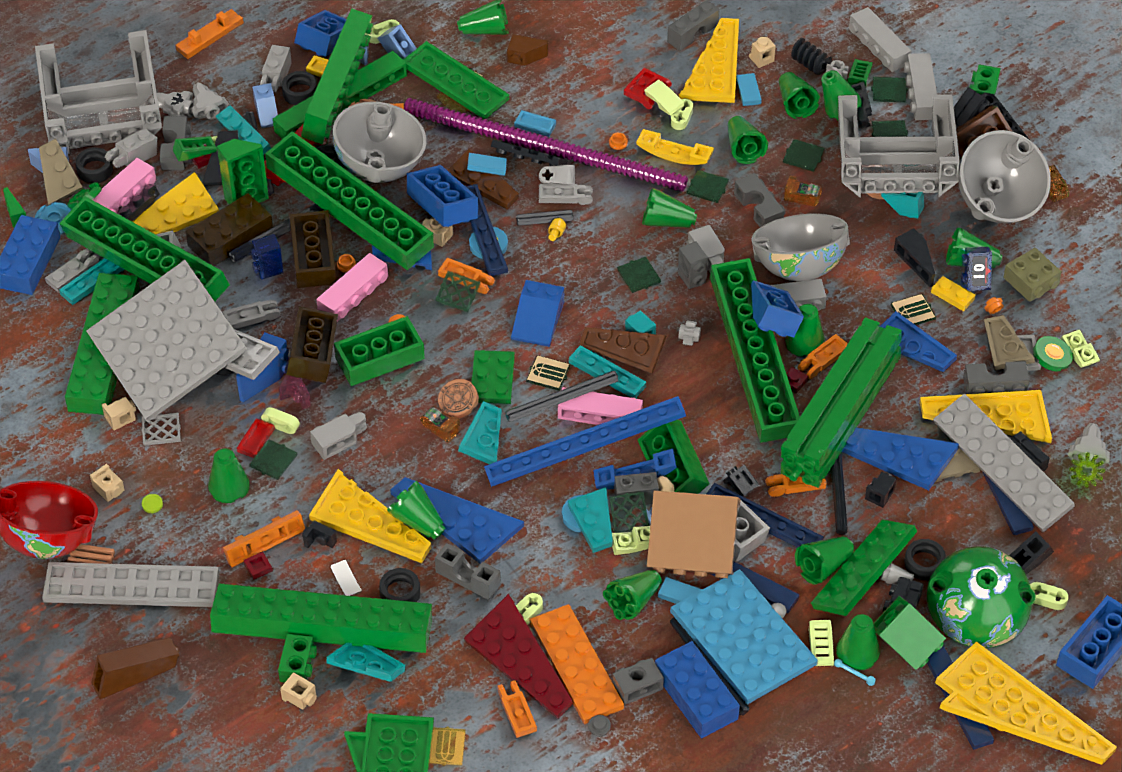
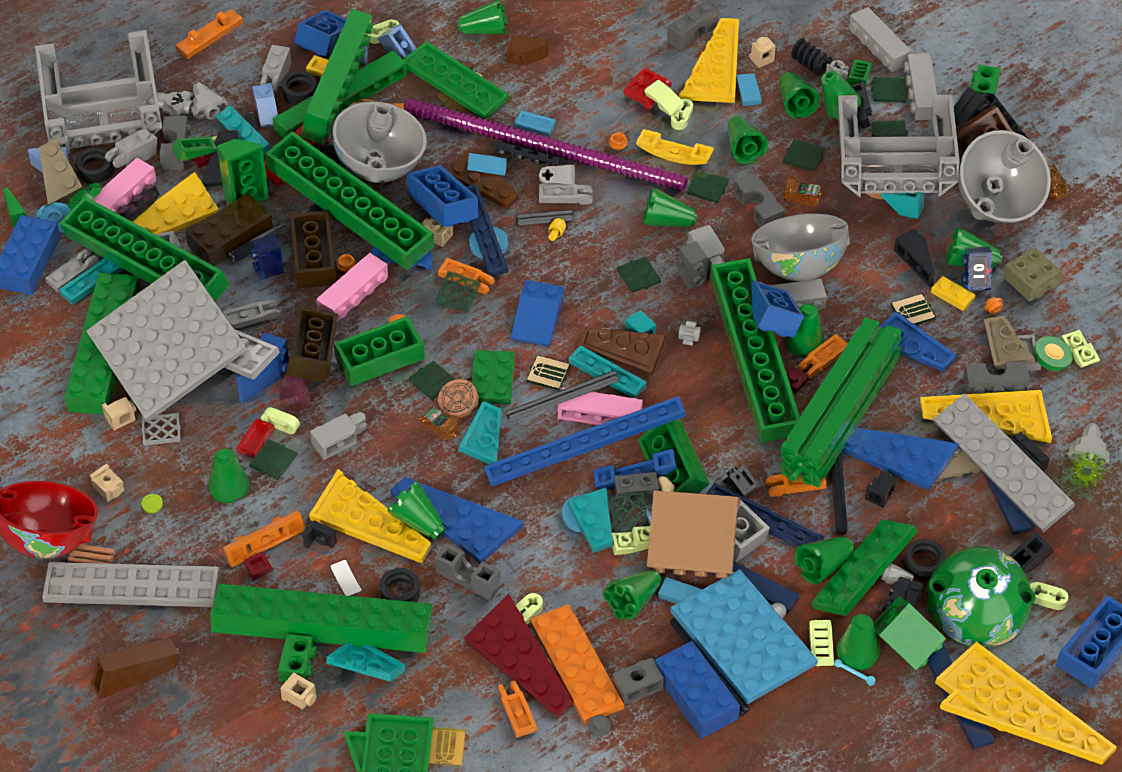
(431, 379): none -> clear green piece

